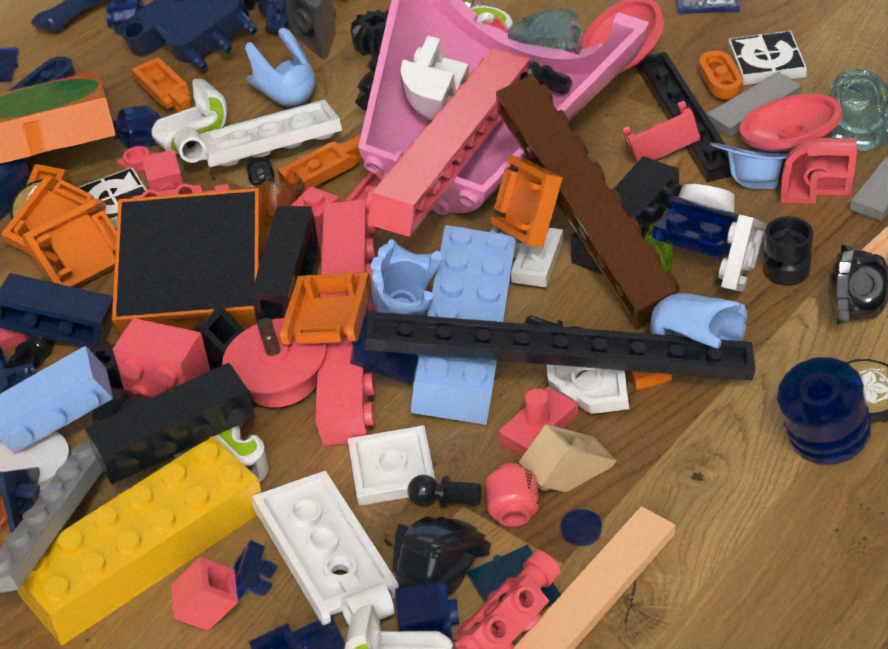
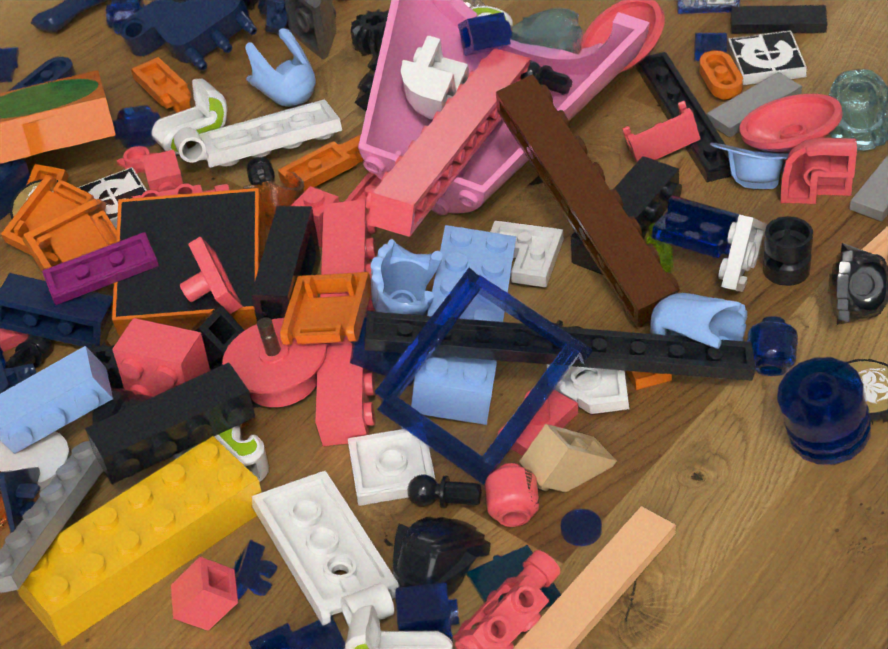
(100, 268): none -> magenta tile
(210, 278): none -> coral tile
(428, 340): none -> clear blue piece
(485, 33): none -> clear blue brick
(527, 200): orange container -> none
(709, 42): none -> clear blue tile
(709, 195): white piece -> none
(773, 346): none -> clear blue head
(778, 19): none -> black tile

